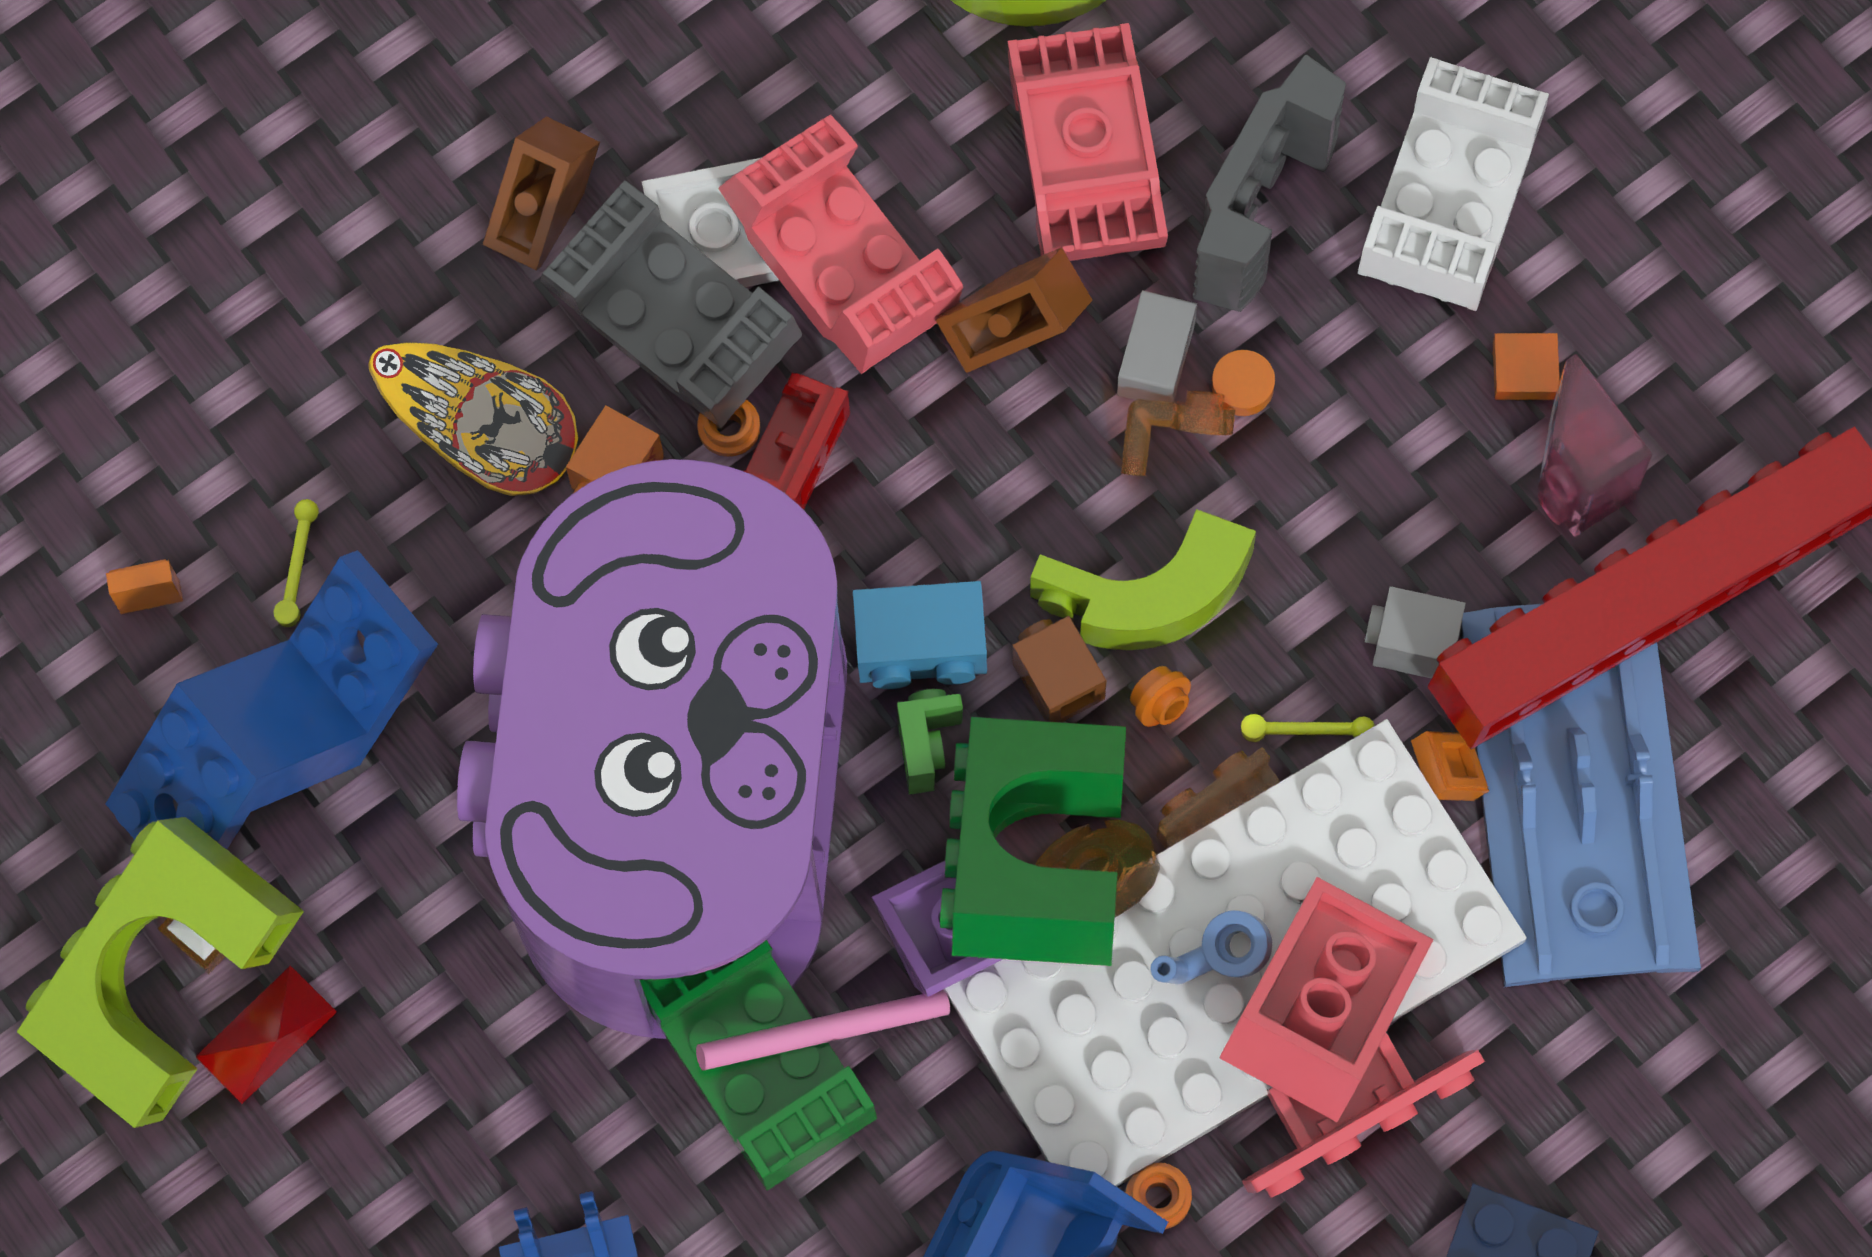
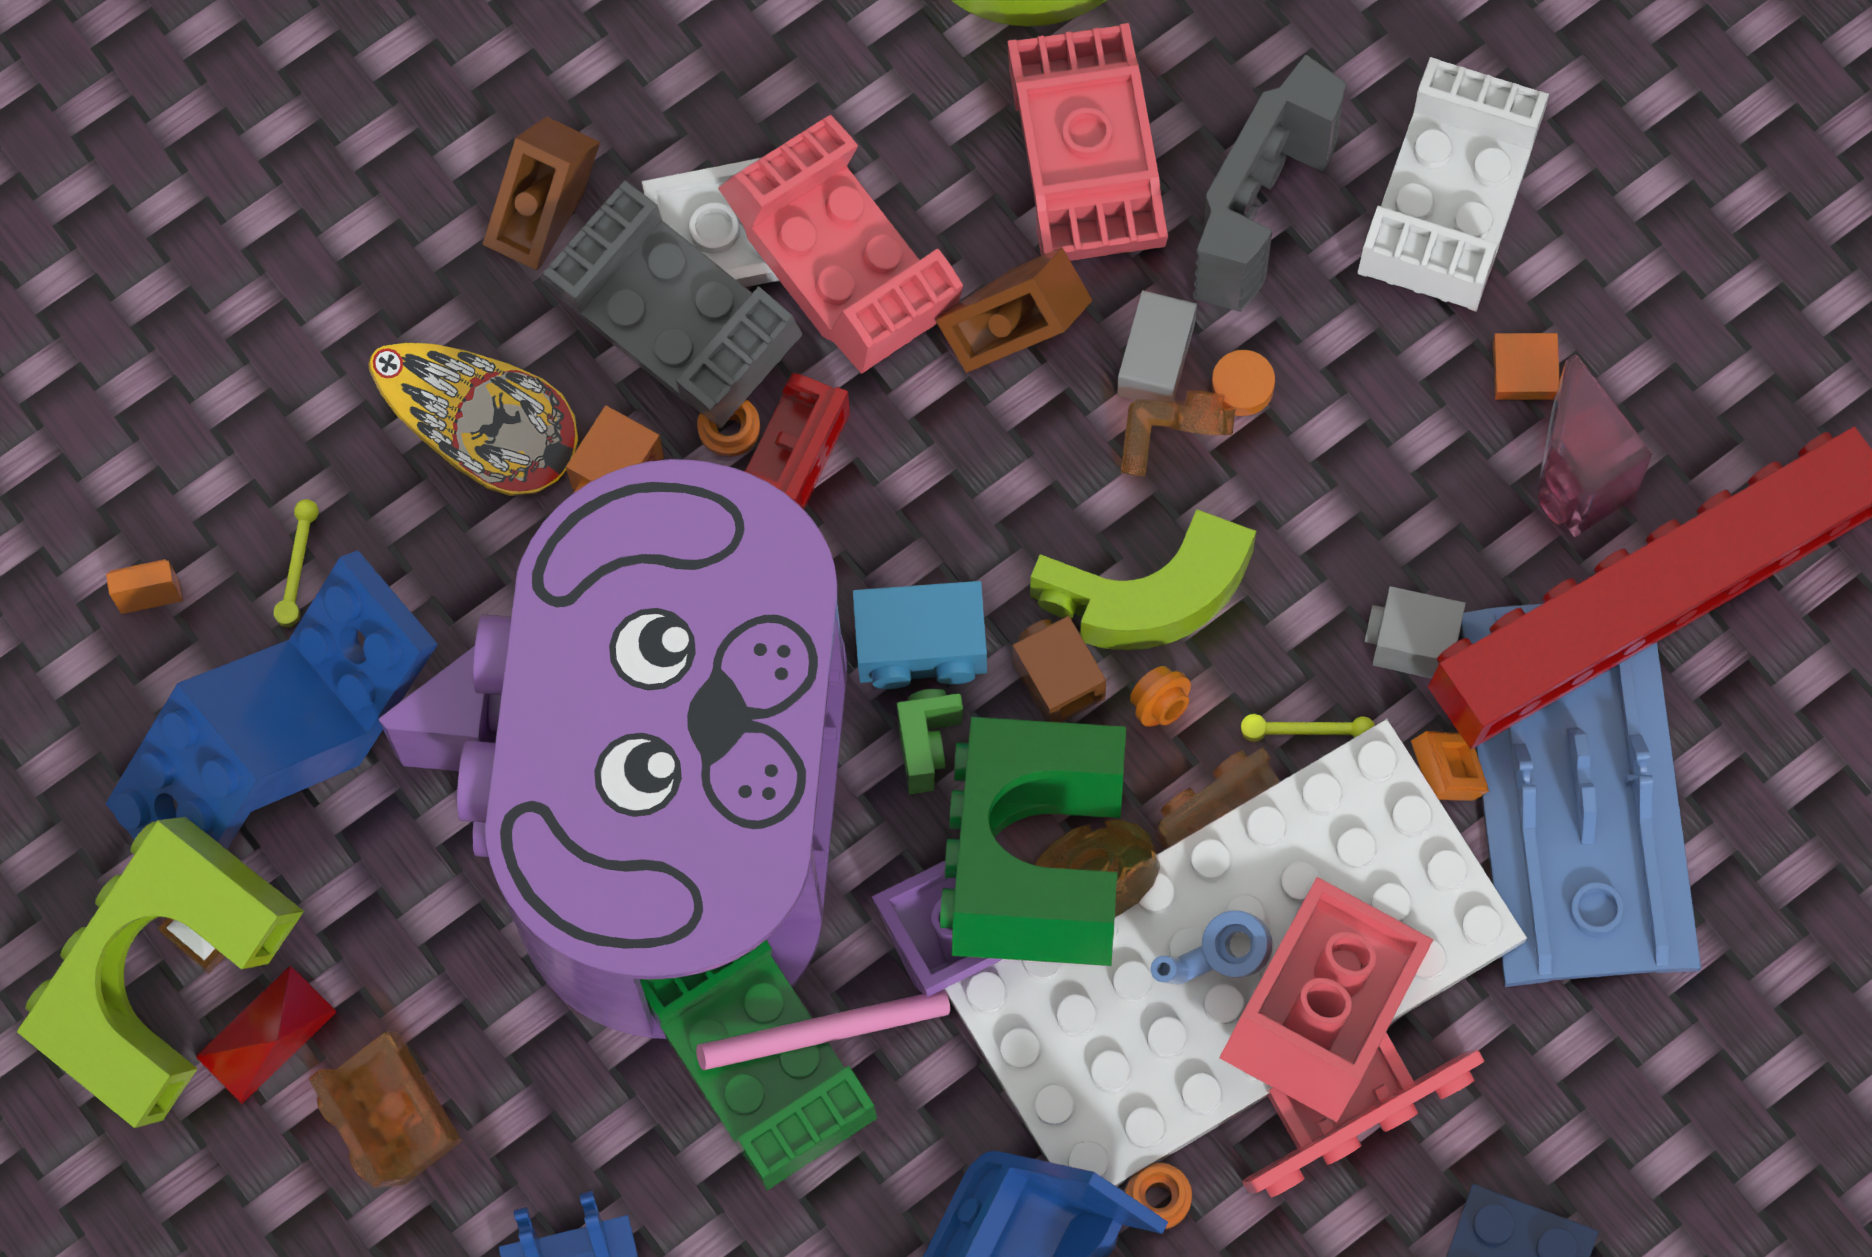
(385, 1112): none -> clear orange bracket
(439, 718): none -> medium lavender slope

